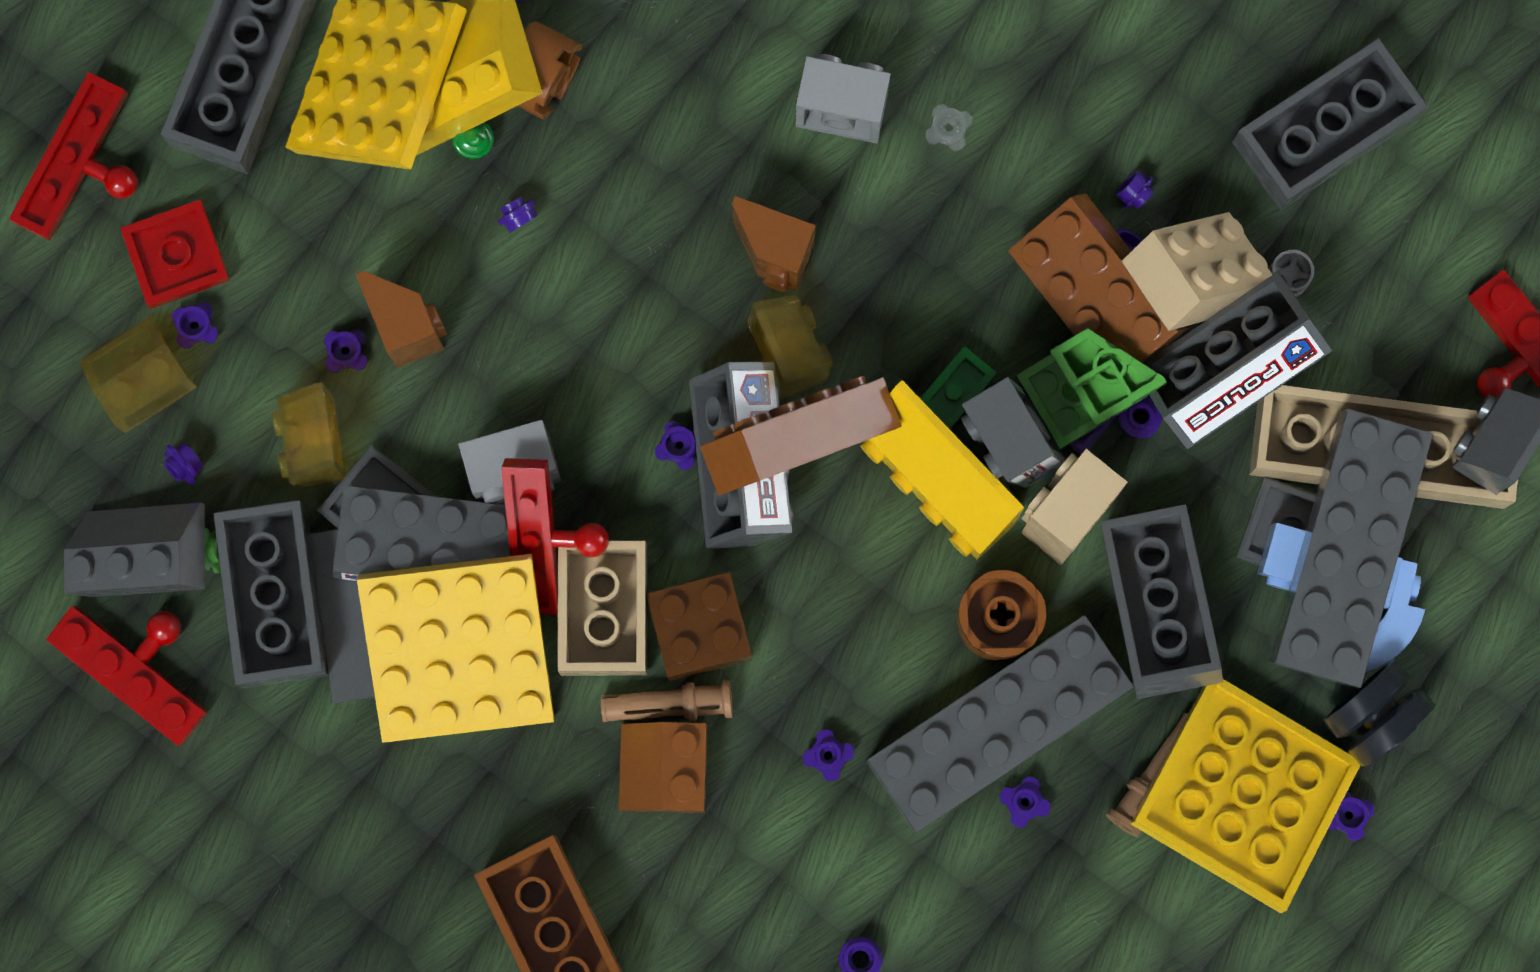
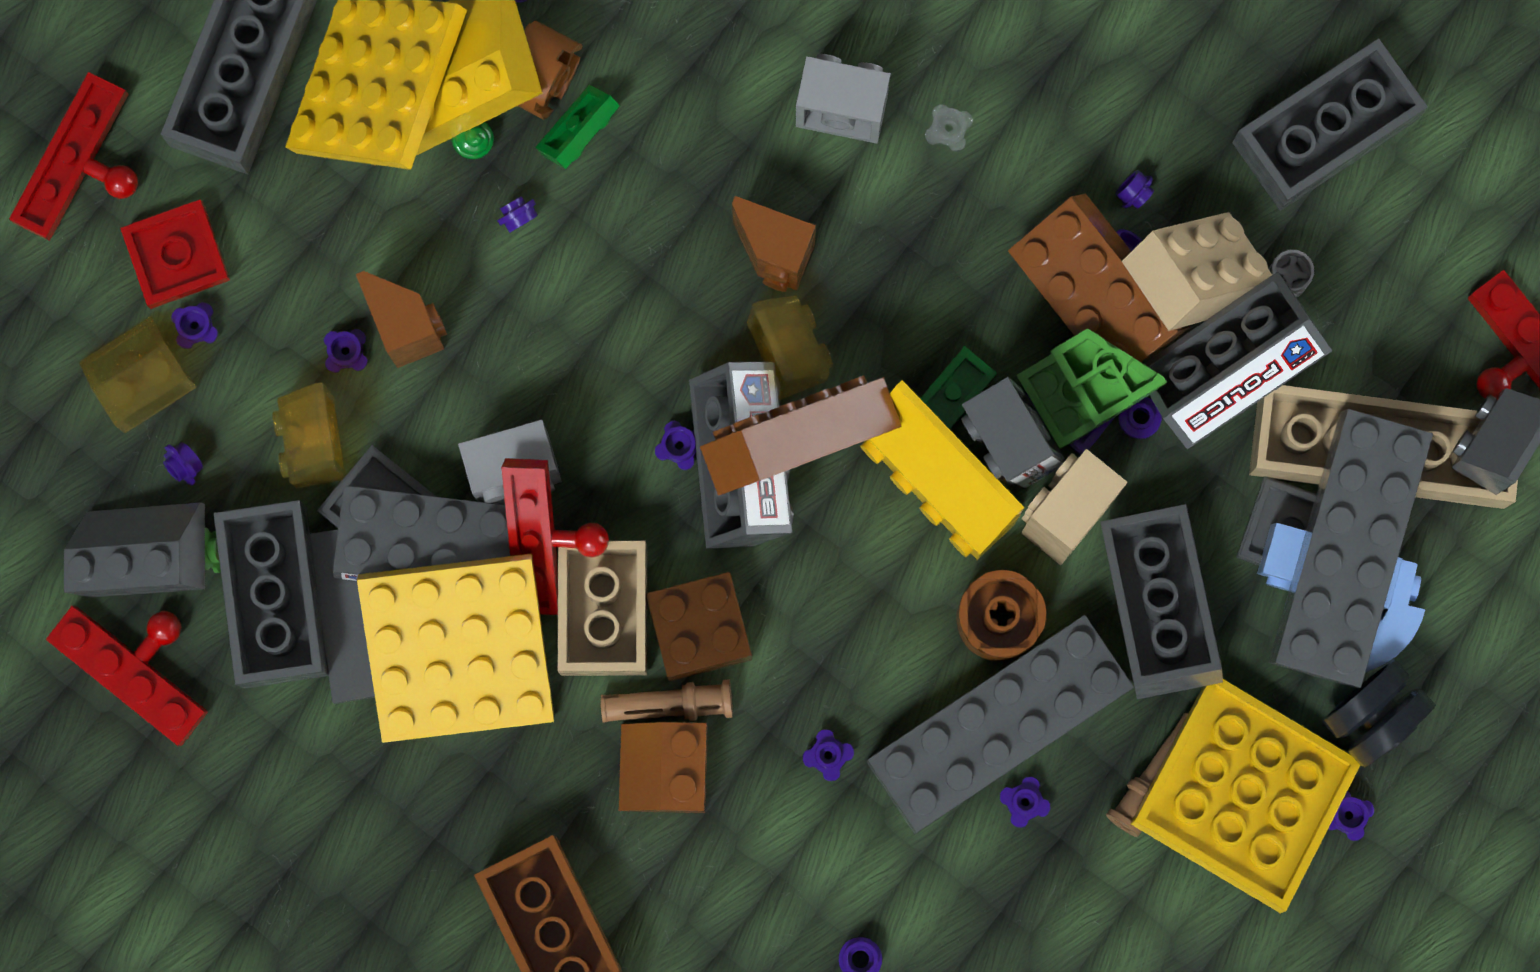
(577, 126): none -> green plate

